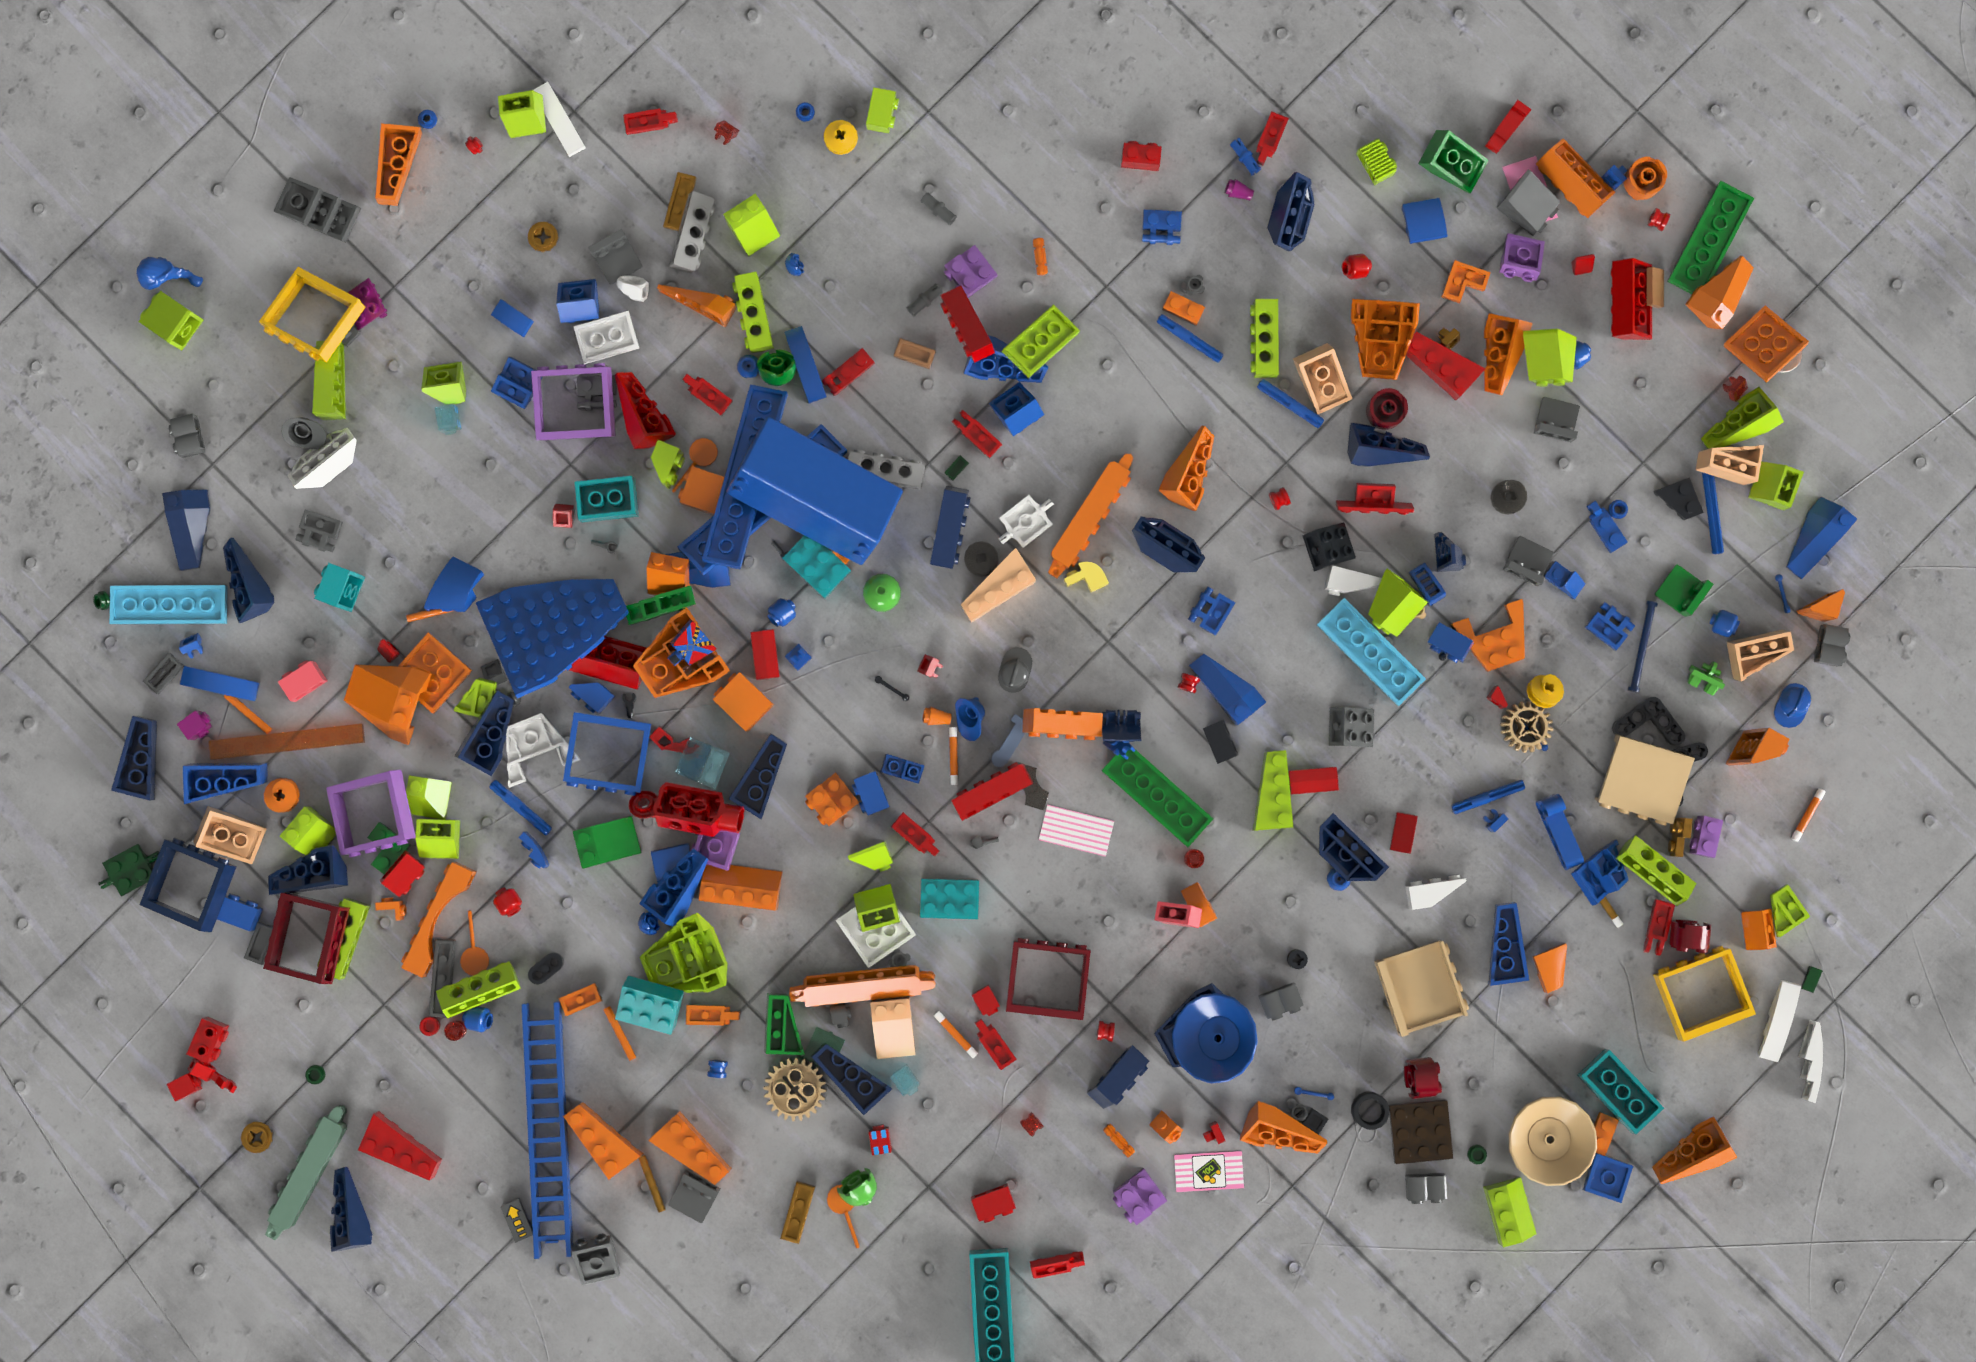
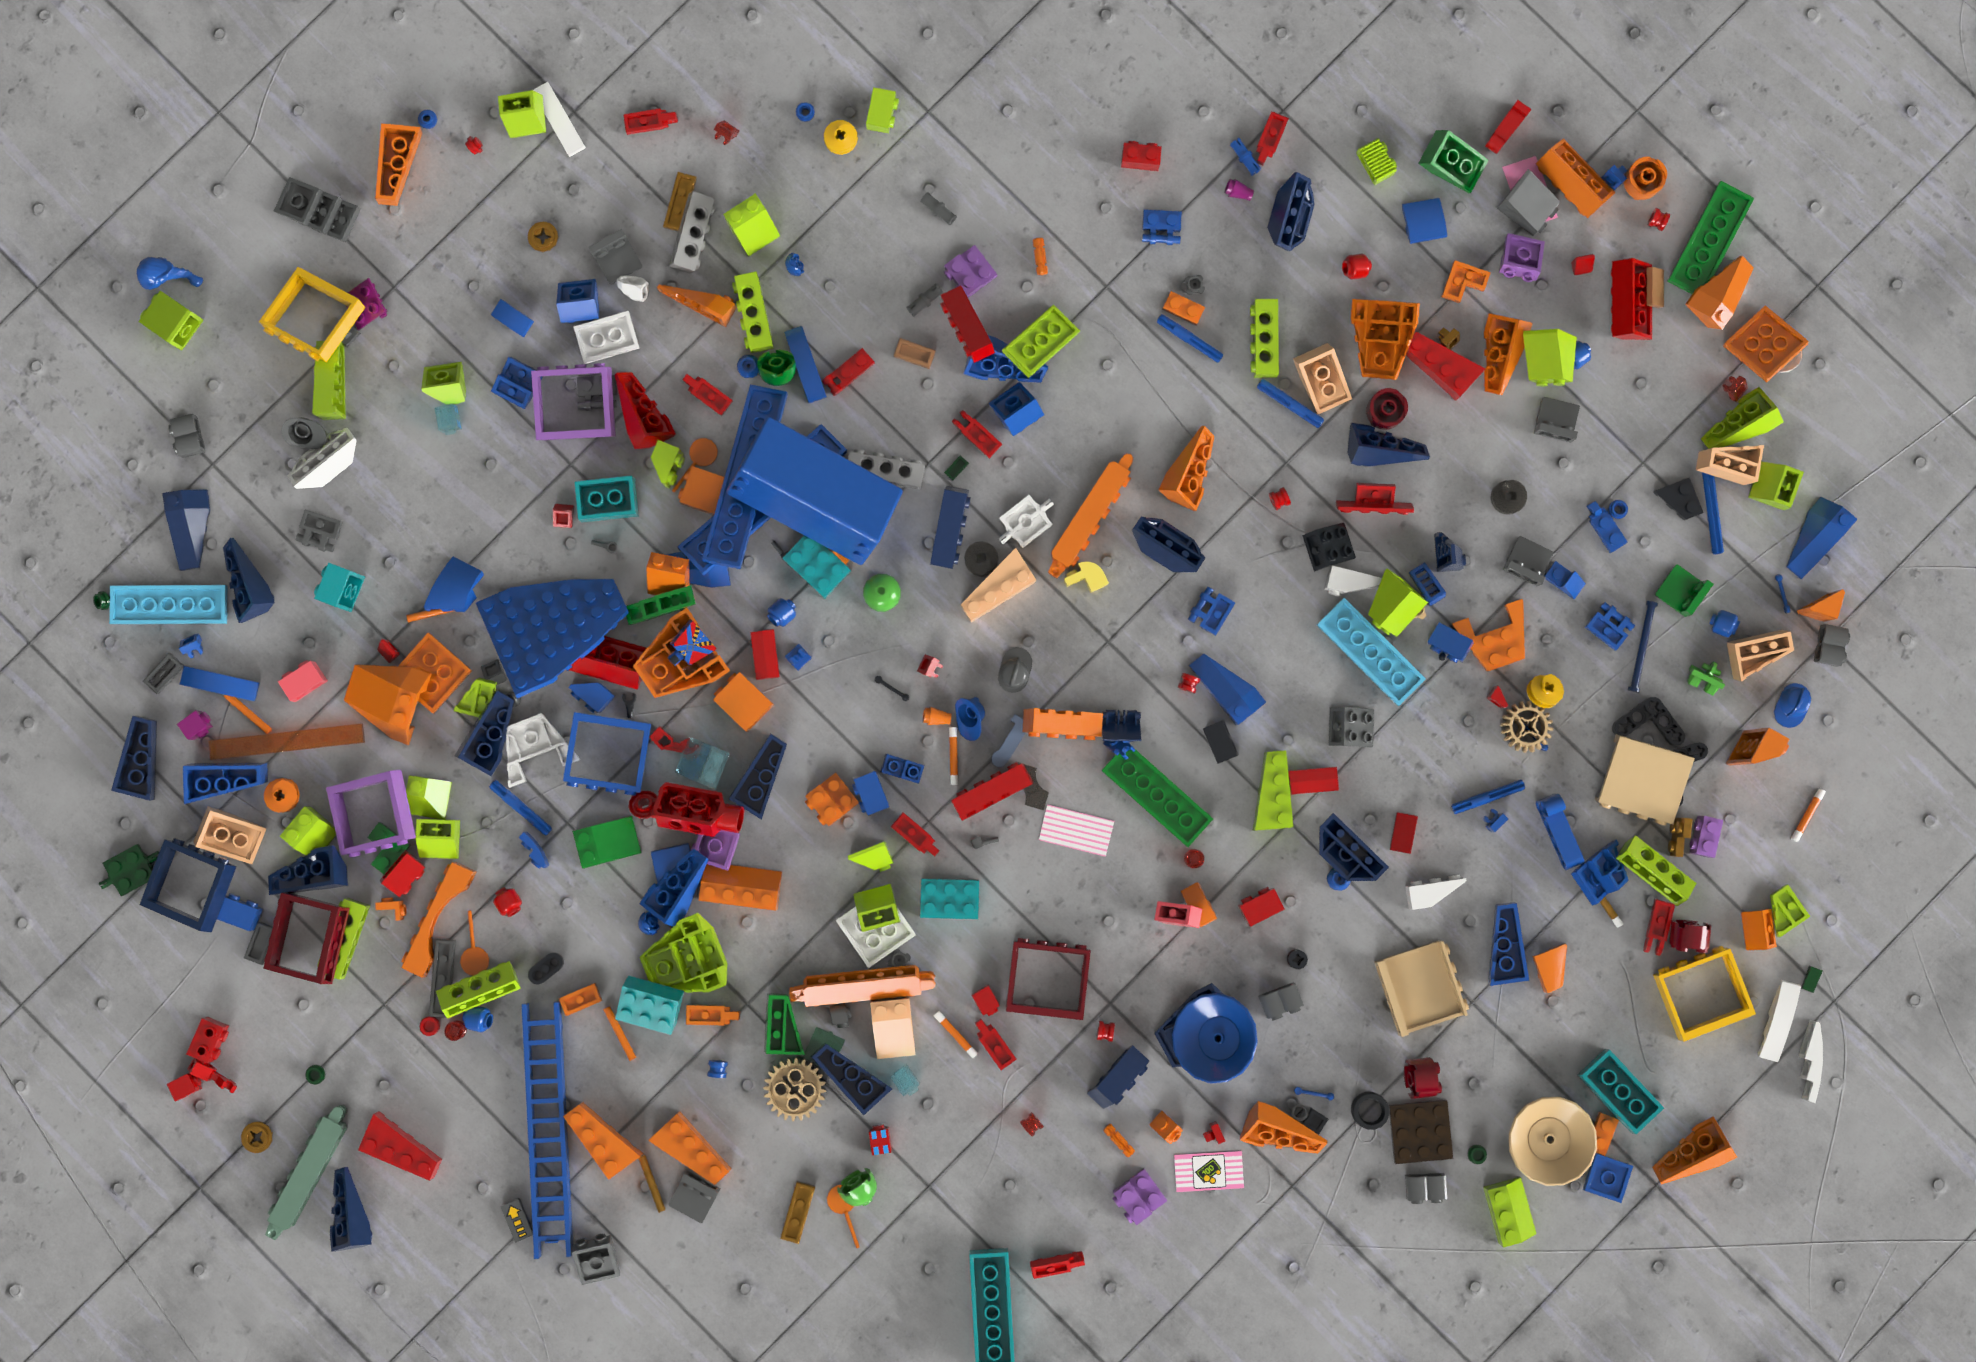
(993, 1202): red brick -> none
(1261, 906): none -> red brick

